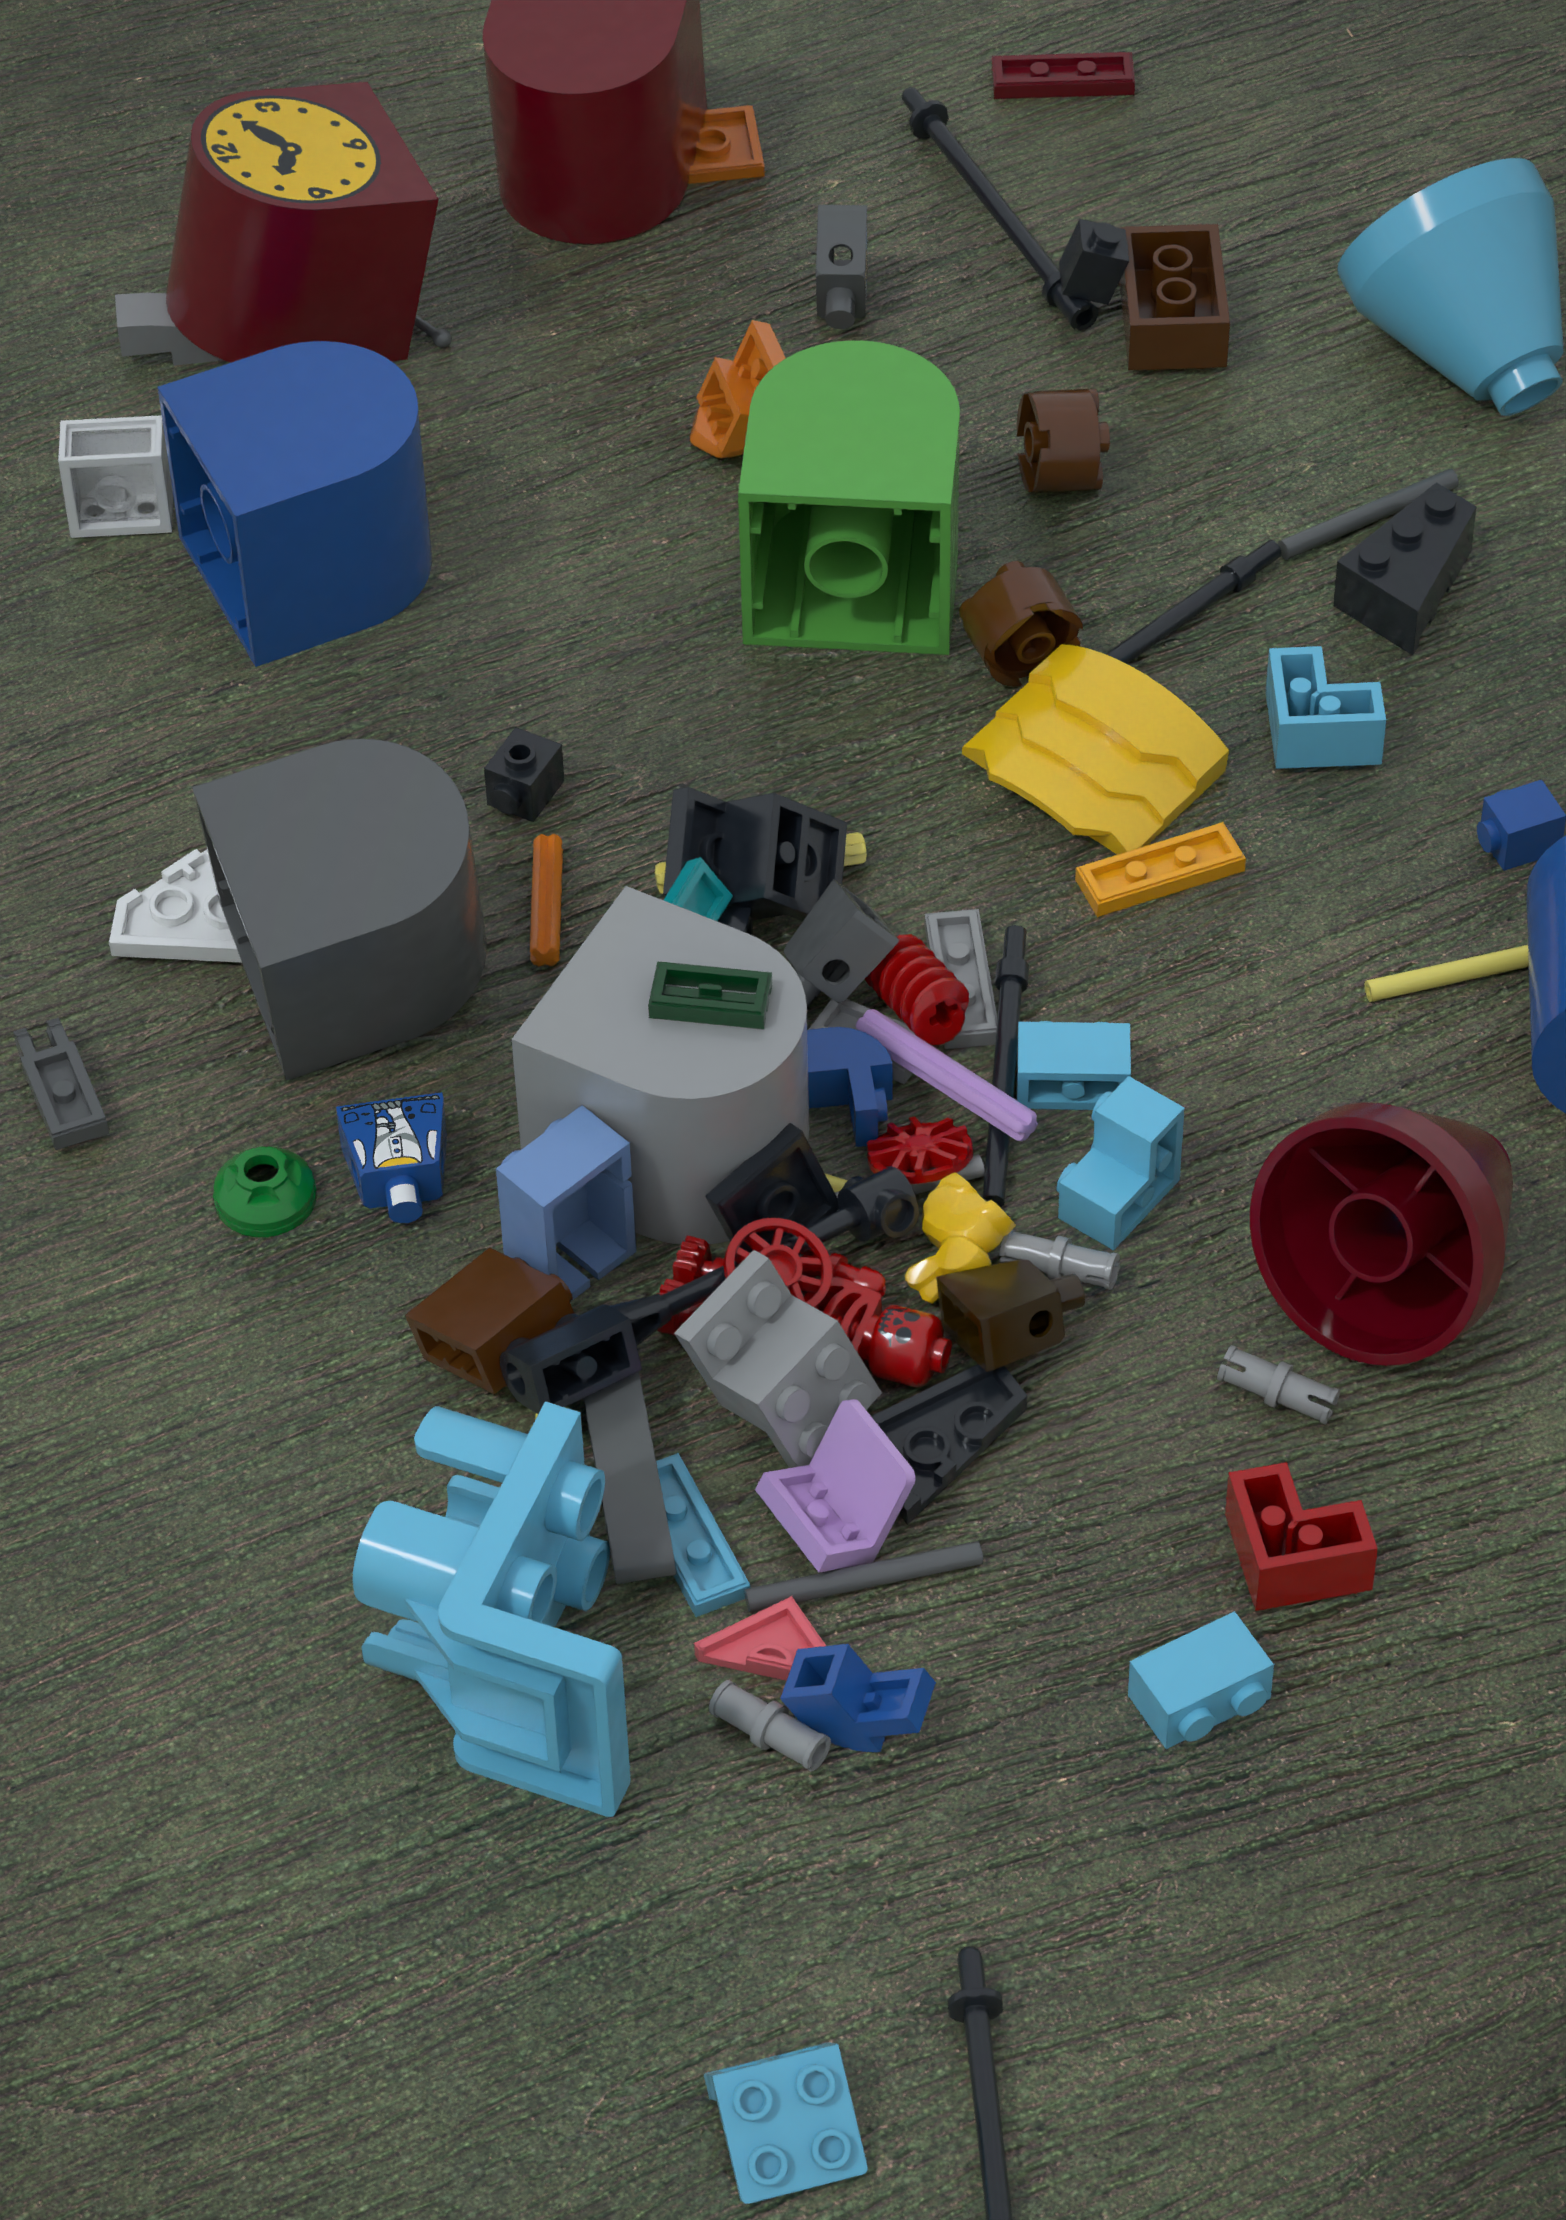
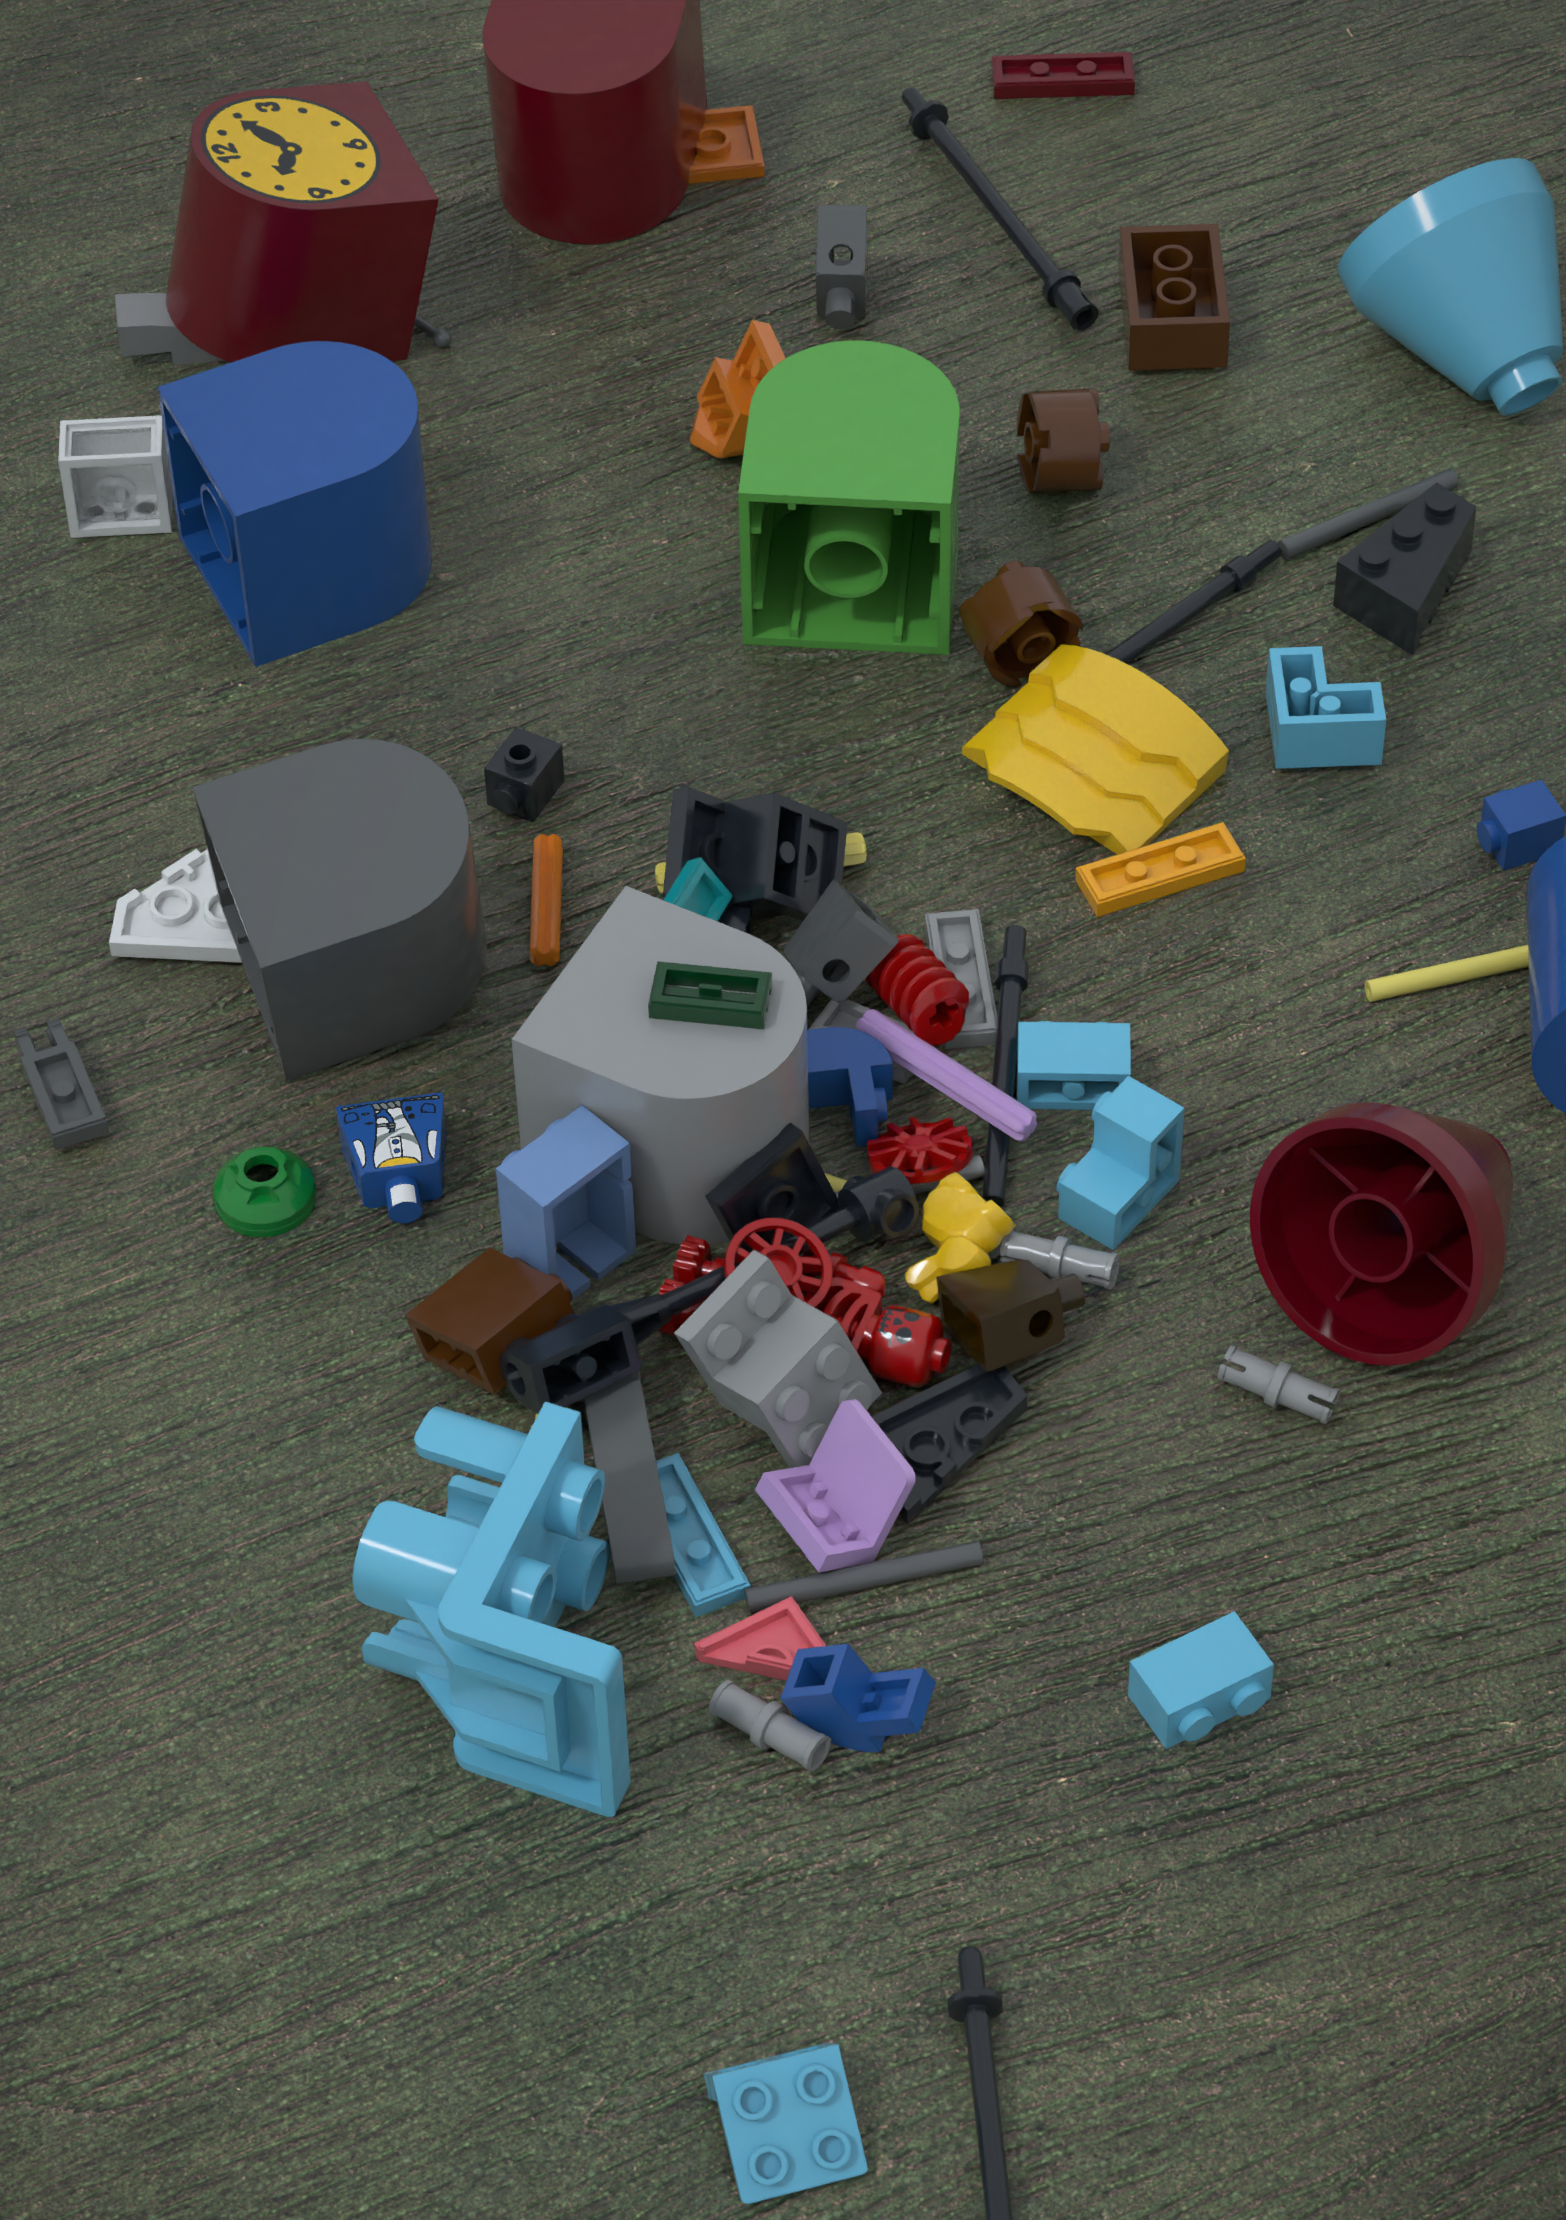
(1093, 261): black brick -> none
(1292, 1551): red brick -> none

